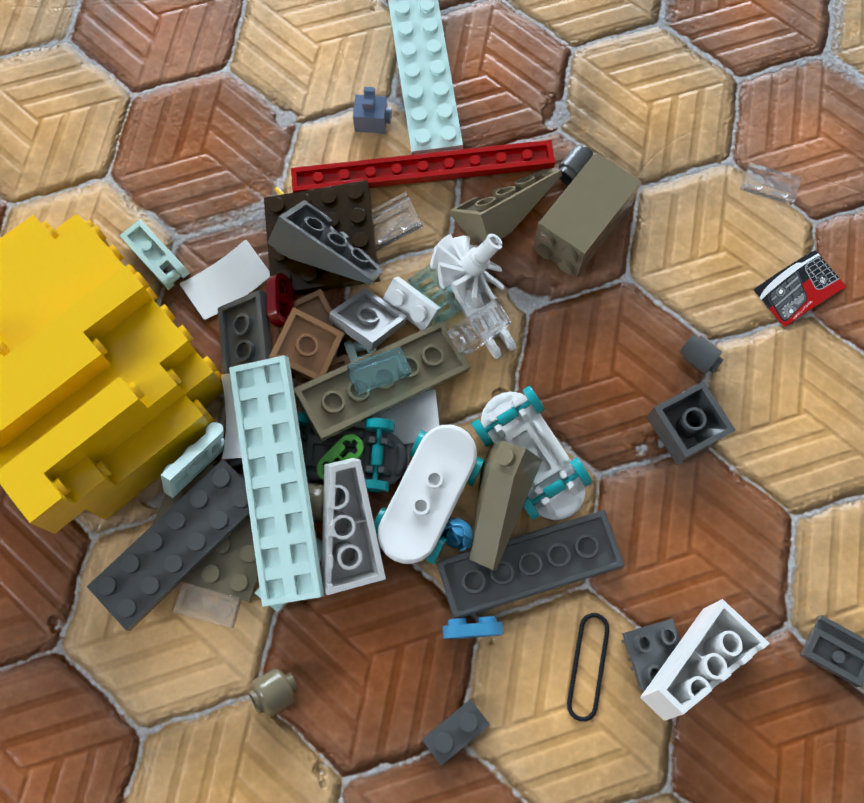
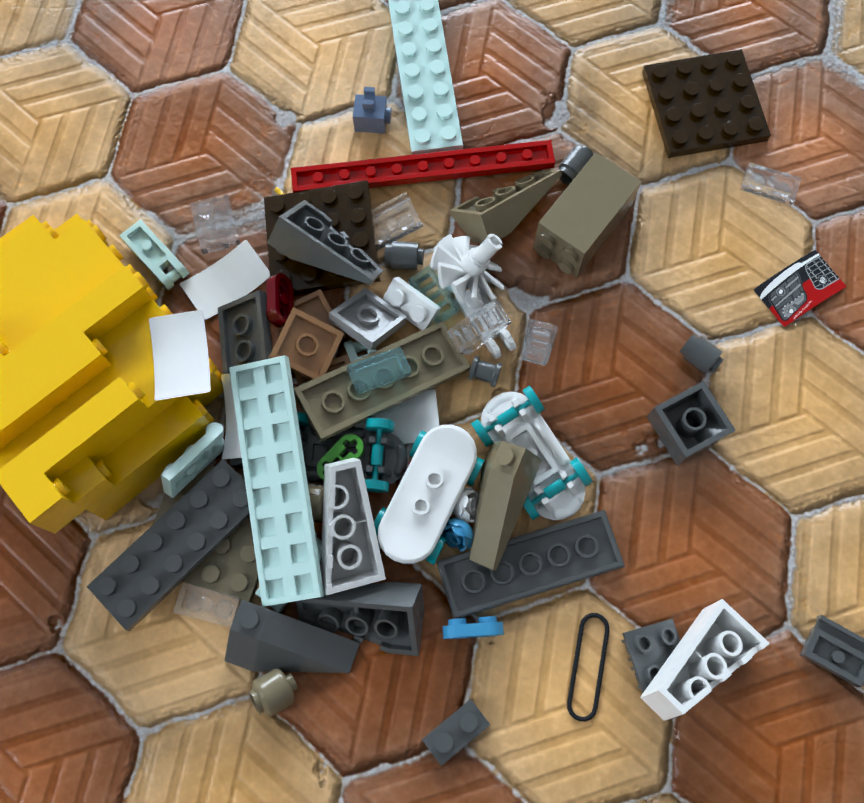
(180, 355): none -> white sticker
(215, 224): none -> clear plate
(271, 640): none -> dark grey wedge
(379, 613): none -> dark grey wedge
(403, 255): none -> dark grey brick
(466, 505): none -> white plate
(485, 371): none -> dark grey bush
(538, 342): none -> clear slope
(705, 103): none -> dark brown plate

